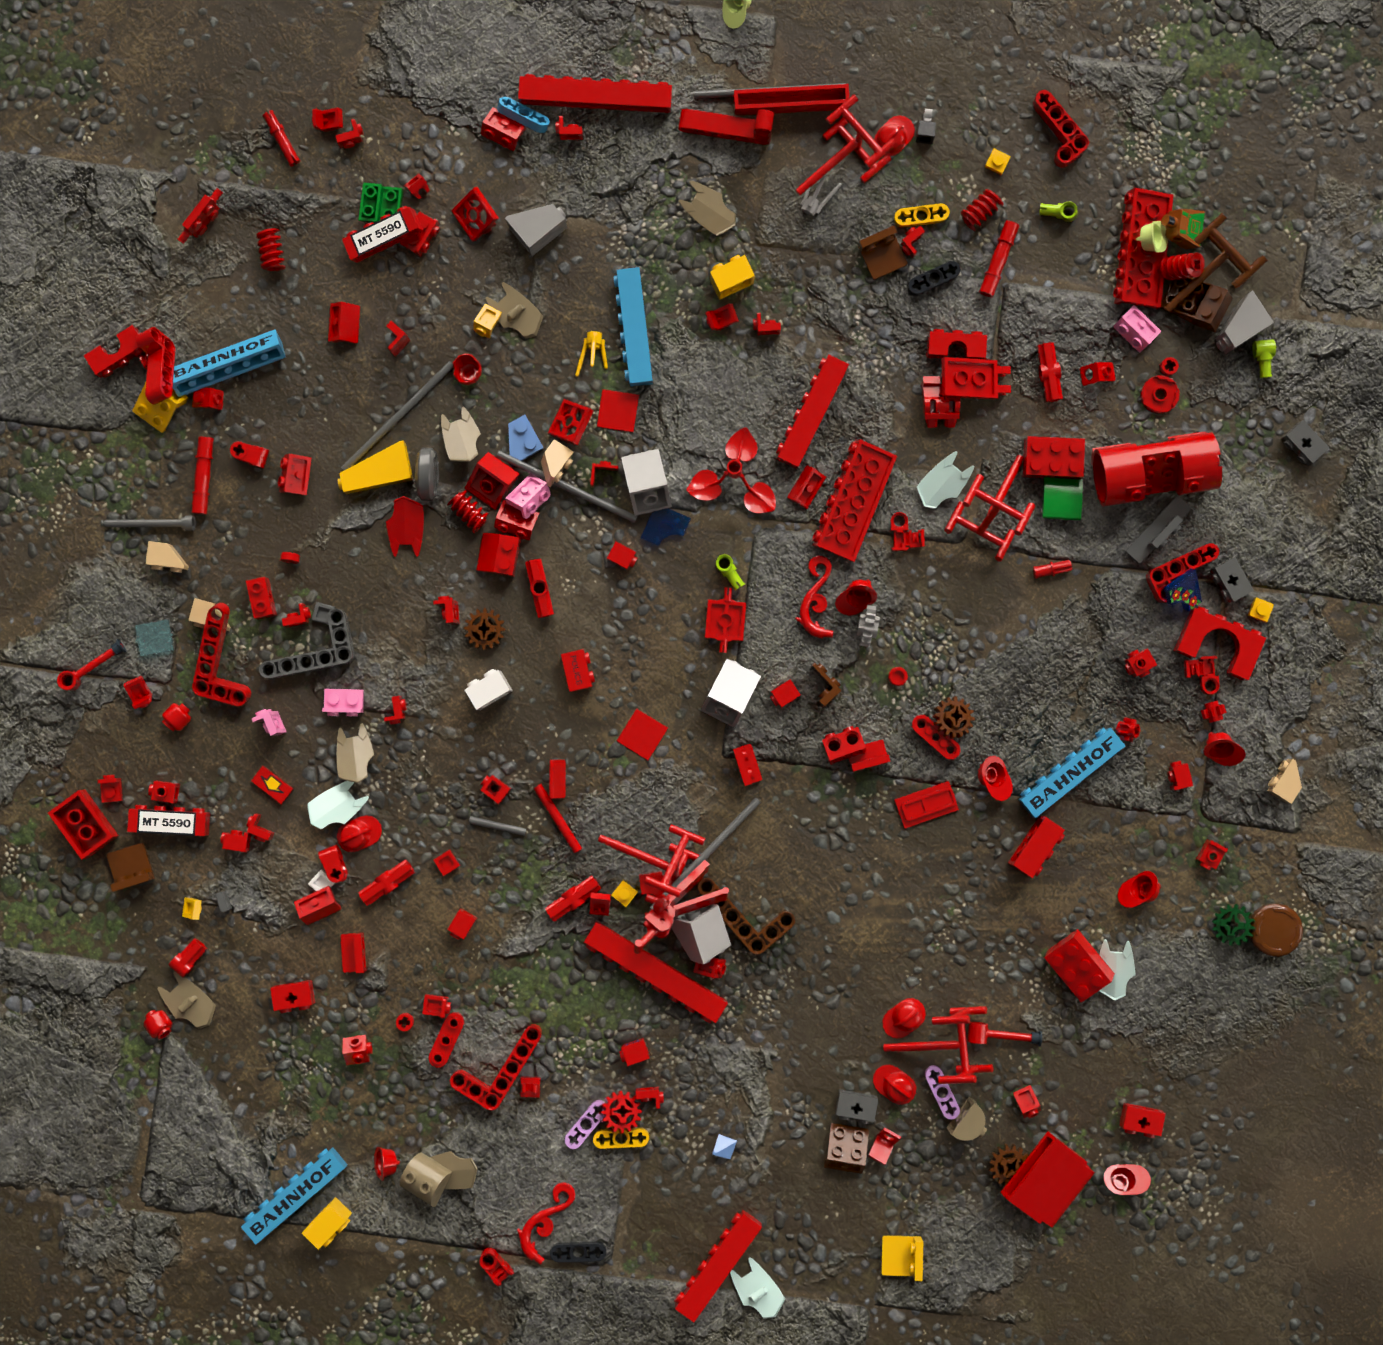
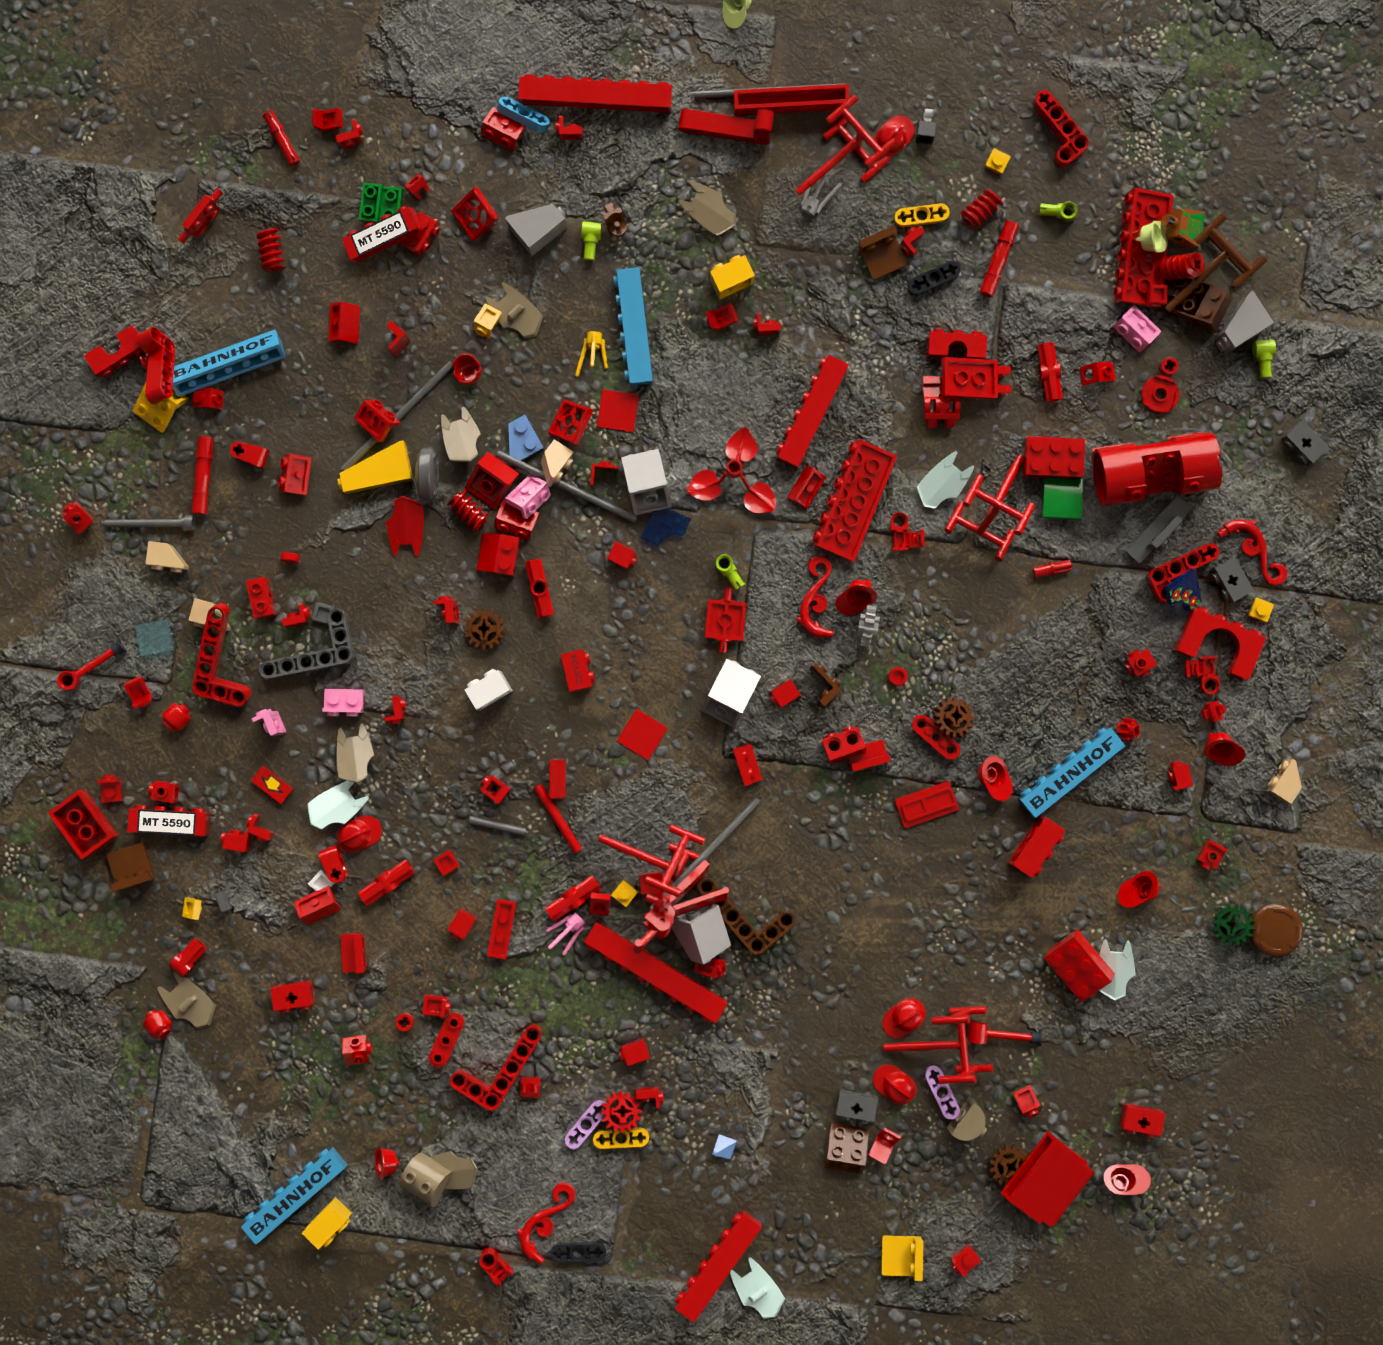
(78, 522): none -> red brick
(376, 419): none -> red bracket
(501, 928): none -> red plate
(574, 923): none -> bright pink plant
(590, 234): none -> lime pin
(614, 220): none -> reddish brown hips
(965, 1260): none -> red bracket
(1157, 294): none -> red tile
(1261, 548): none -> red plant

